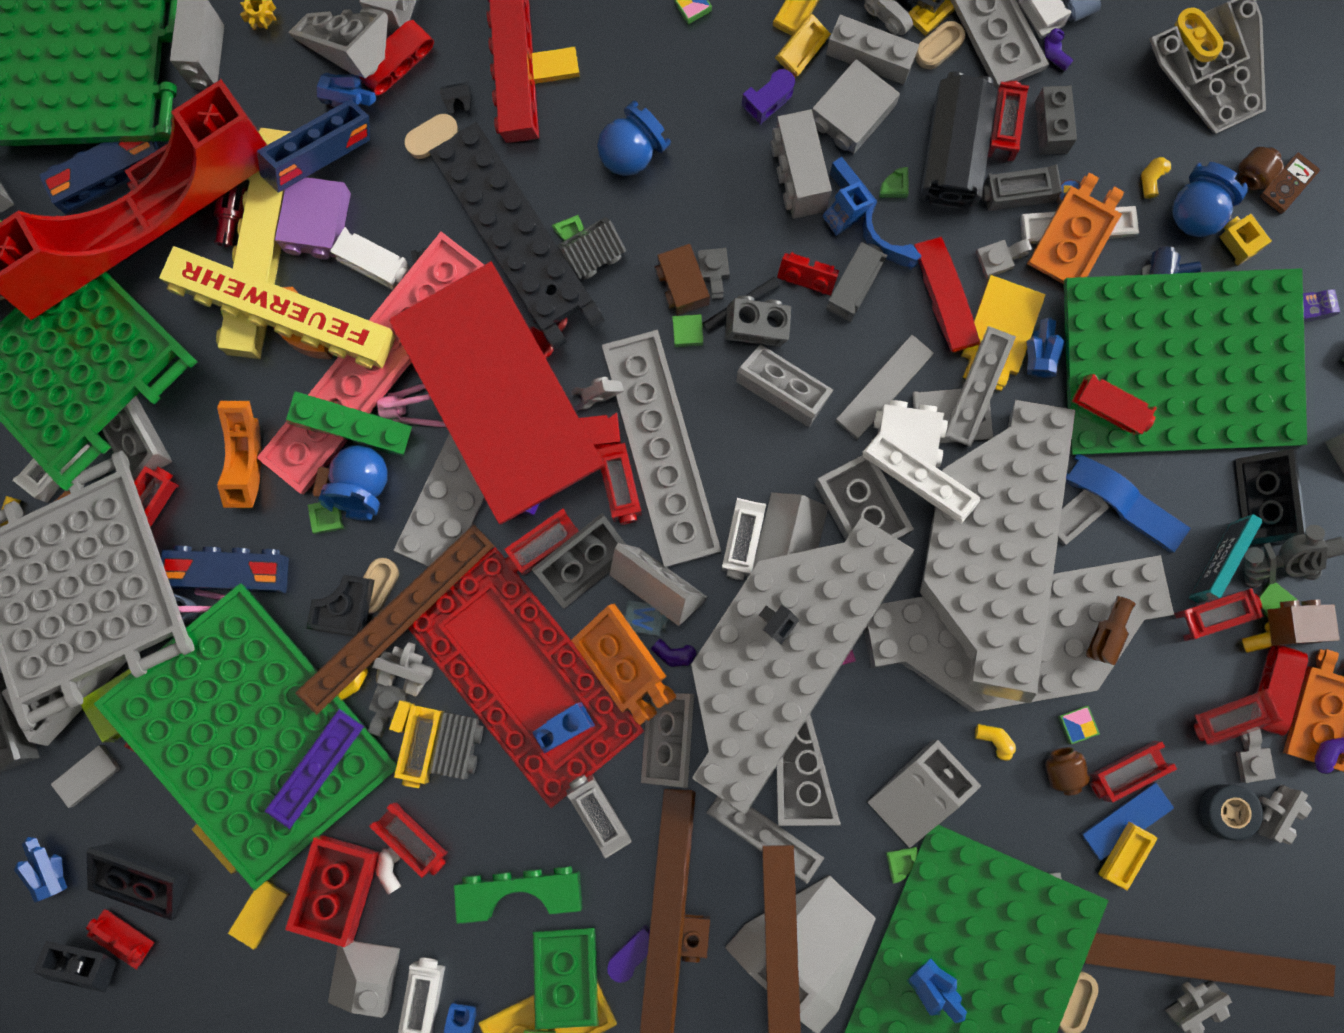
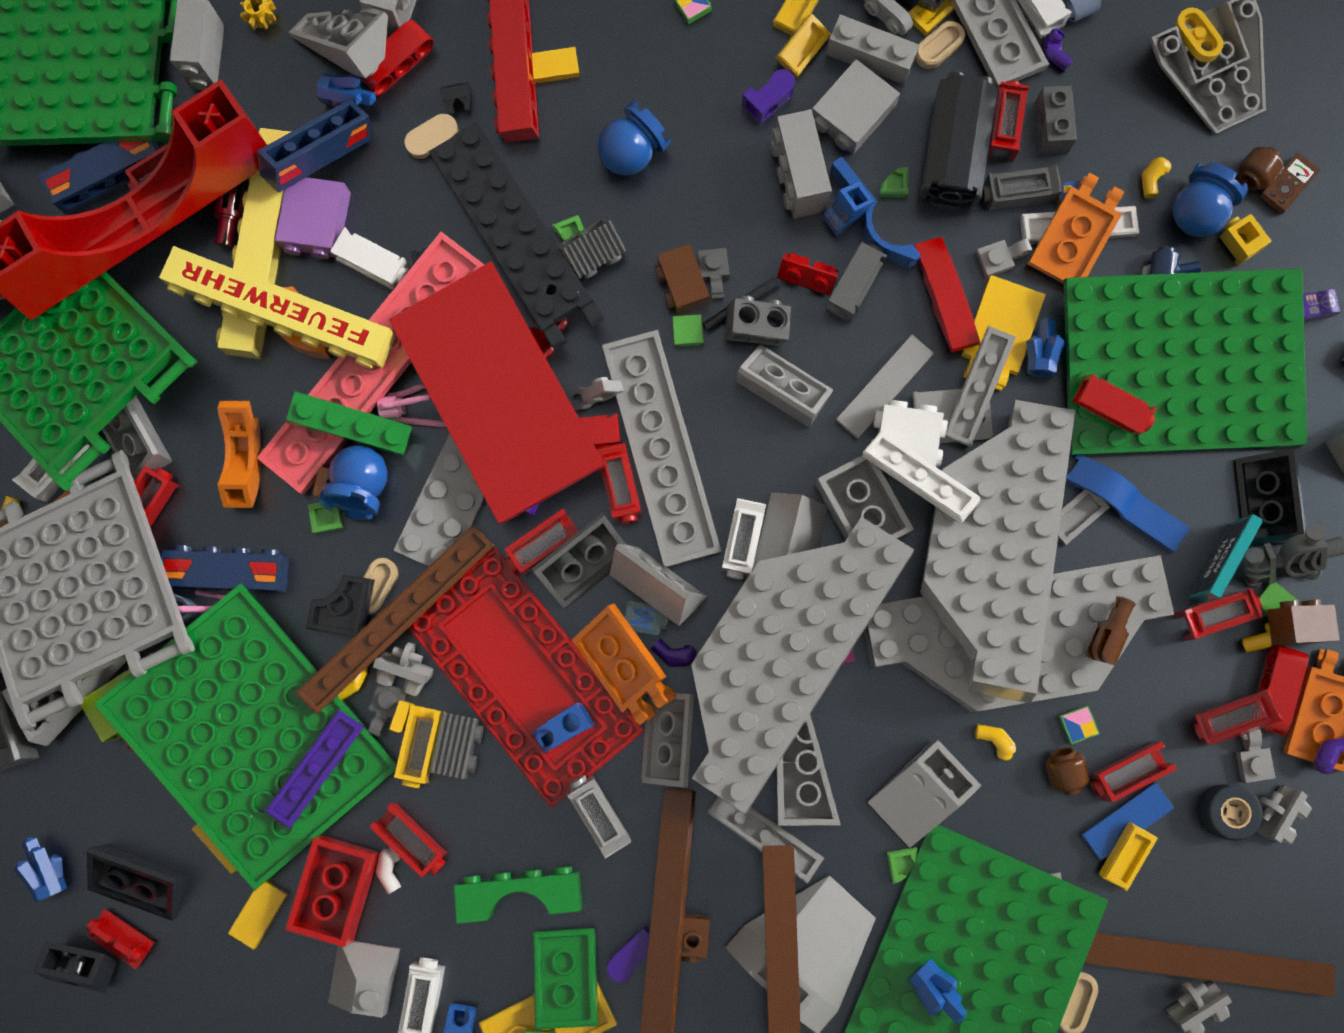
(85, 776): light grey tile -> none
(778, 623): black tile -> none

